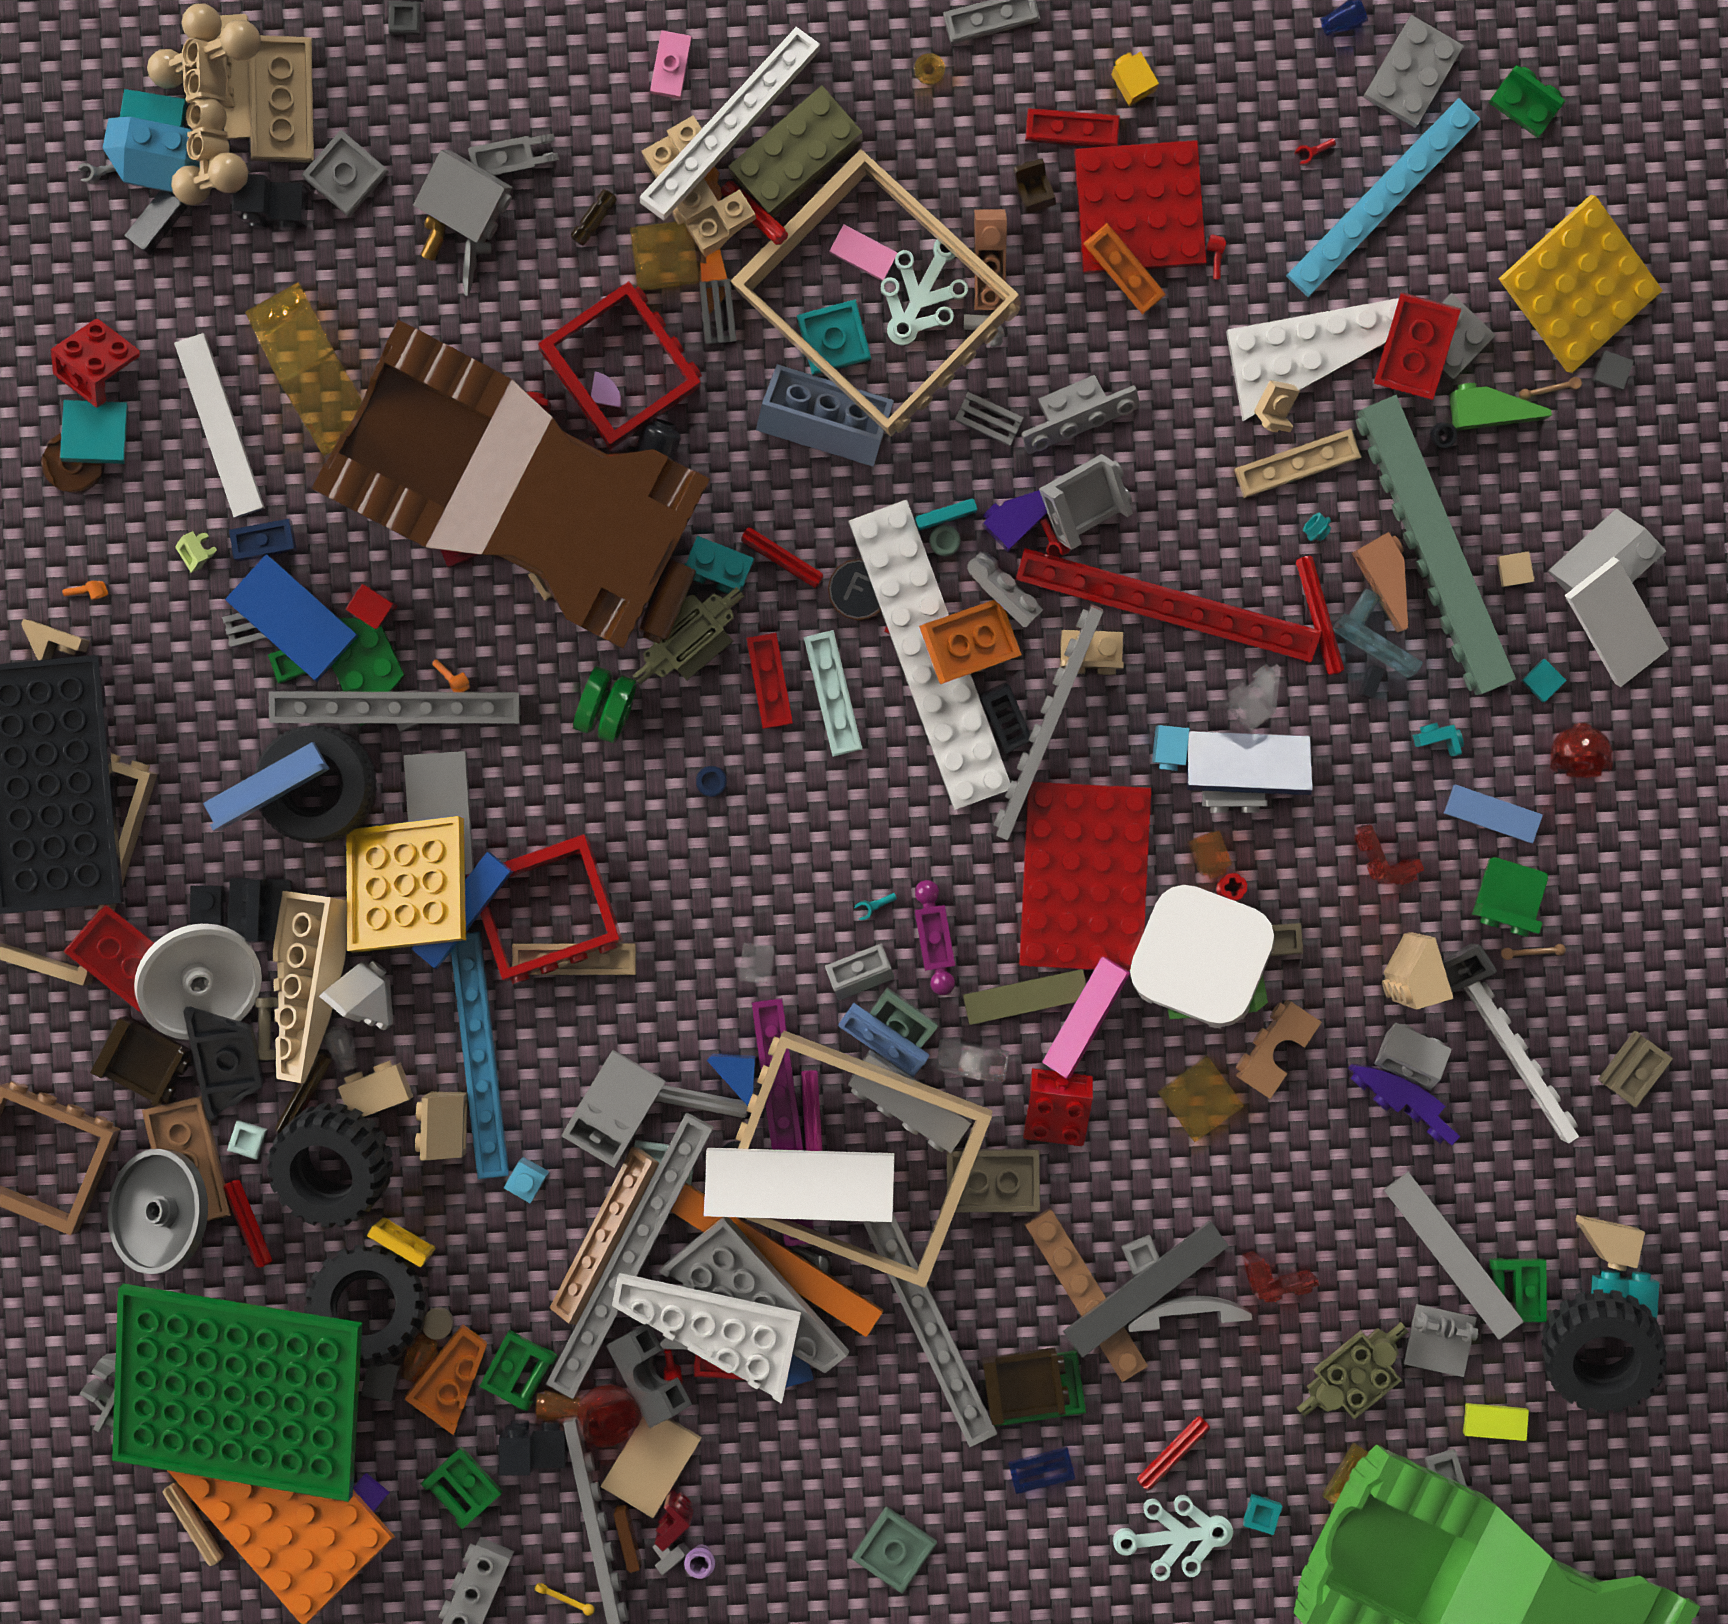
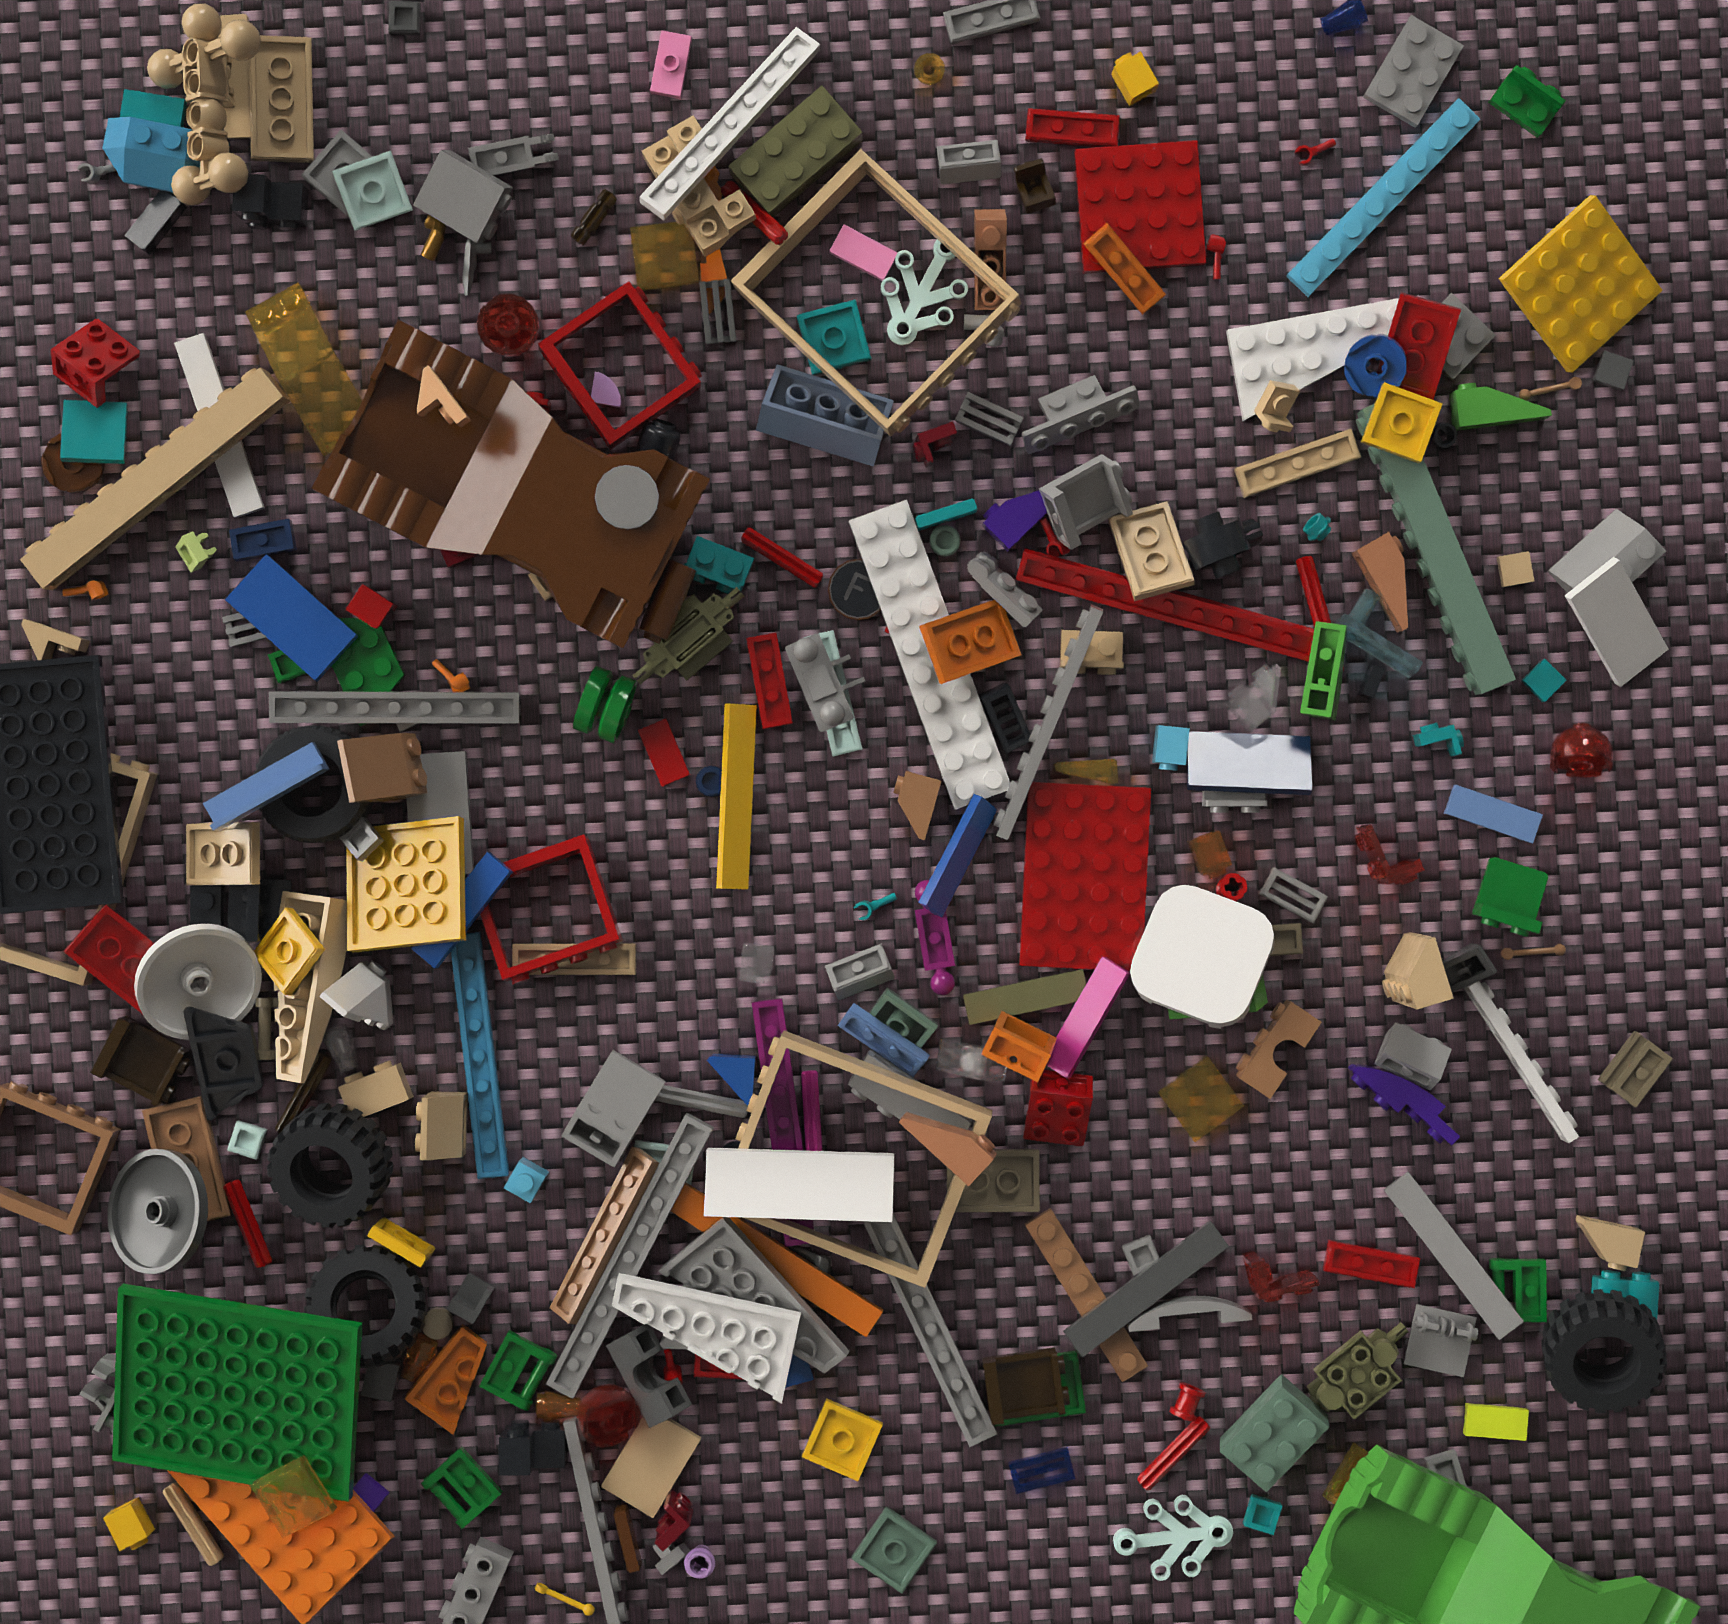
(129, 1525): none -> yellow brick
(154, 479): none -> tan brick
(223, 855): none -> tan tile
(288, 951): none -> yellow tile
(293, 1496): none -> clear yellow plate
(362, 839): none -> light grey plate
(372, 190): none -> light aqua tile
(382, 767): none -> medium nougat slope
(434, 393): none -> light nougat slope
(471, 1298): none -> dark grey panel
(508, 325): none -> clear red cylinder
(626, 497): none -> light grey tile
(664, 752): none -> red tile
(736, 796): none -> yellow tile
(820, 682): none -> light grey piece
(842, 1439): none -> yellow plate
(917, 800): none -> medium nougat slope
(937, 438): none -> dark red bracket
(955, 1147): none -> nougat slope
(957, 855): none -> blue tile
(969, 162): none -> light grey slope
(1022, 1040): none -> orange window
(1097, 770): none -> clear yellow slope
(1151, 551): none -> tan tile
(1187, 1402): none -> red bush
(1220, 543): none -> black piece
(1269, 882): none -> light grey tile
(1274, 1433): none -> sand green brick
(1324, 671): none -> bright green slope
(1371, 1264): none -> red tile
(1376, 347): none -> blue plate
(1401, 422): none -> yellow plate

